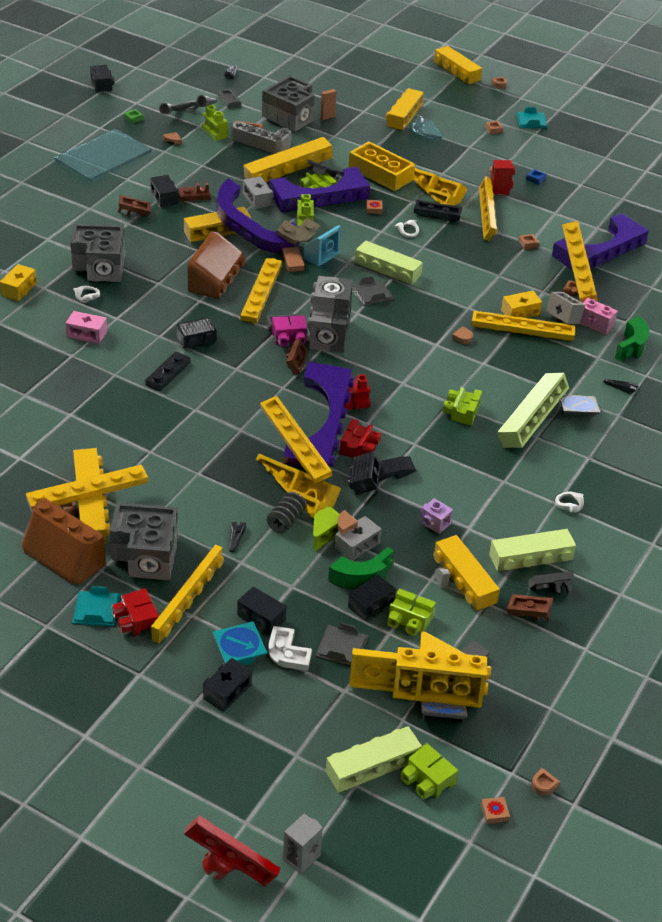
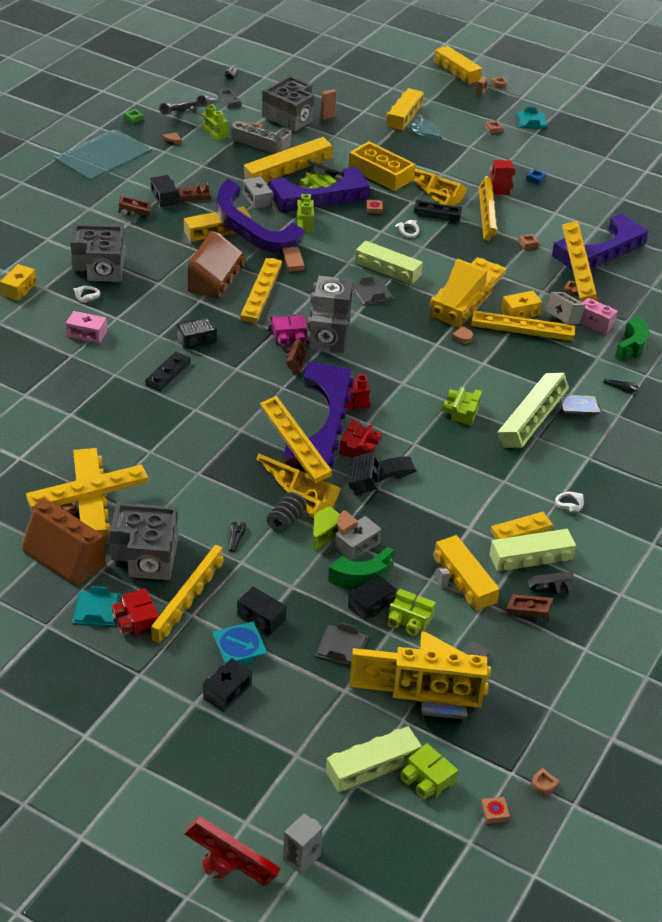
(101, 78): black brick -> none
(284, 653): white plate -> none
(294, 234): dark tan plate -> none
(323, 247): medium azure slope -> none
(436, 515): lavender brick -> none
(465, 290): none -> yellow wedge
(482, 85): none -> nougat tile
(522, 526): none -> yellow plate

